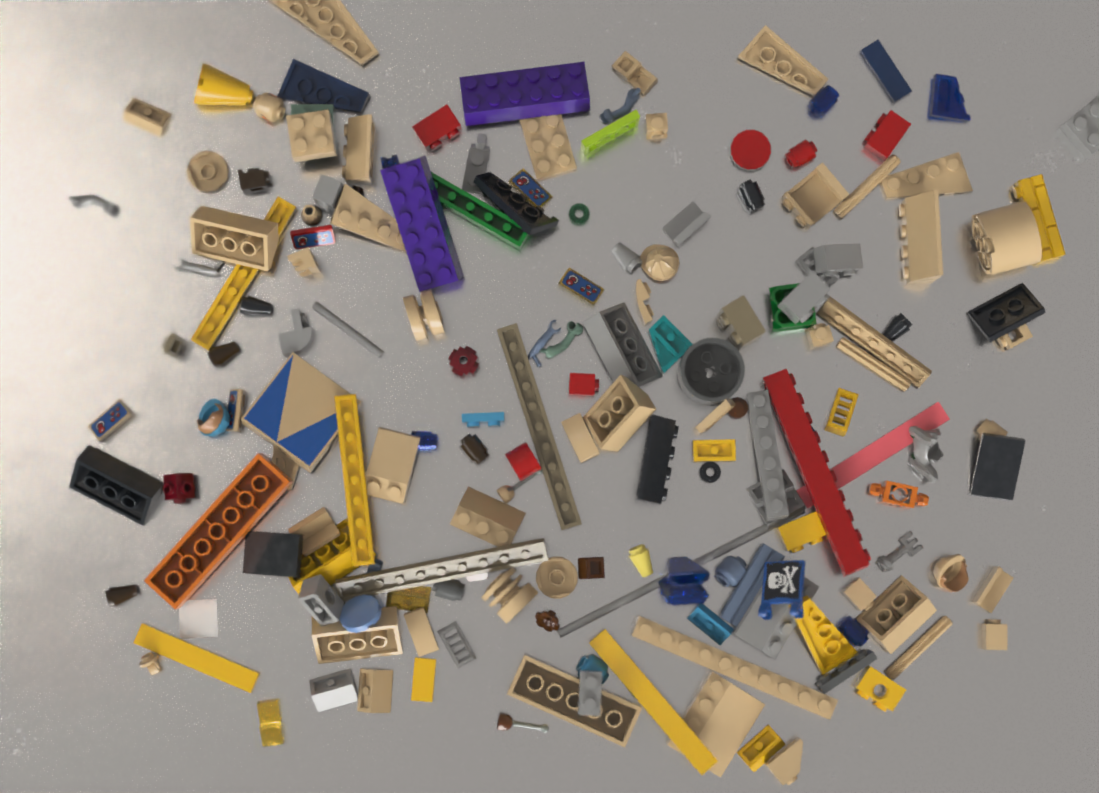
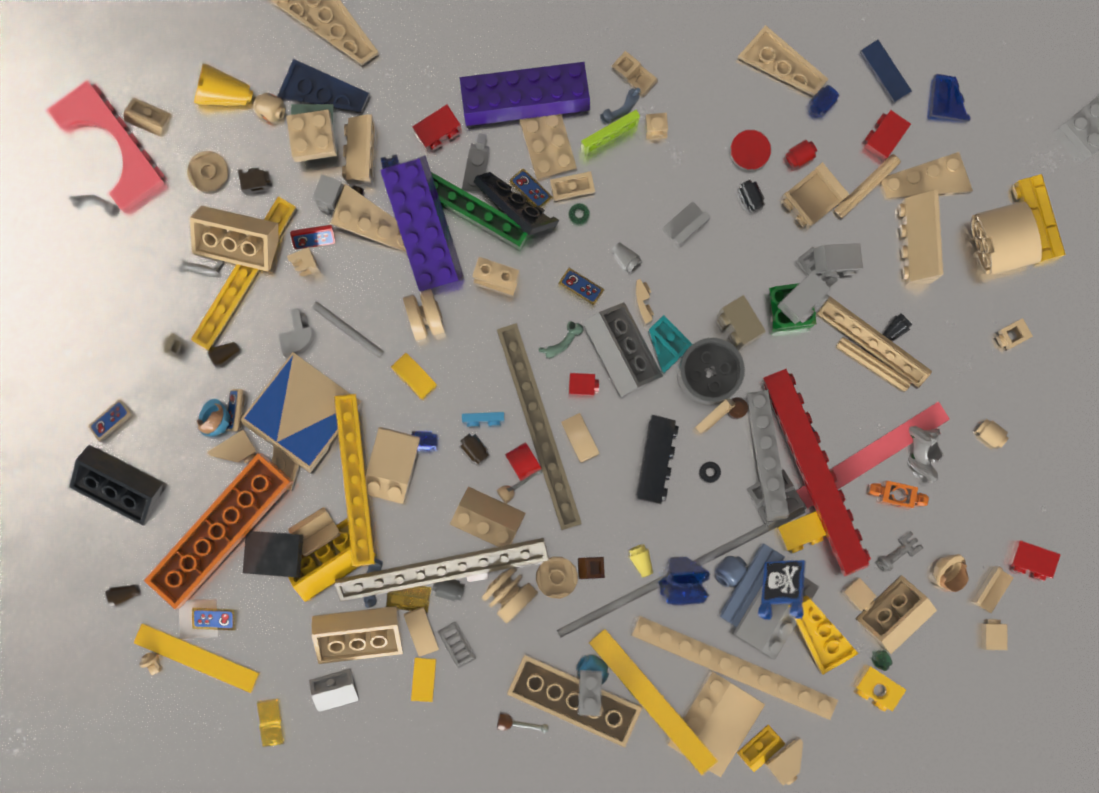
(138, 175): none -> coral arch
(179, 487): dark red brick -> none
(213, 618): none -> slope
(237, 449): none -> tan slope
(253, 306): black cone -> none
(311, 219): tan cone -> none
(320, 600): light grey brick -> none
(360, 613): medium blue tile -> none
(375, 691): tan panel -> none
(413, 375): none -> yellow slope
(464, 369): dark red brick -> none
(496, 276): none -> tan panel
(541, 342): sand blue piece -> none
(547, 620): reddish brown plant -> none
(572, 186): none -> tan plate
(618, 414): tan slope -> none
(660, 262): tan piece -> none
(710, 623): dark azure plate -> none
(714, 450): yellow plate -> none
(819, 335): tan brick -> none
(835, 428): yellow slope -> none
(846, 670): dark grey plate -> none
(853, 631): clear blue brick -> none
(882, 660): none -> clear green plate
(918, 648): tan axle -> none
(997, 466): black tile -> none
(1006, 312): black tile -> none
(1034, 560): none -> red brick

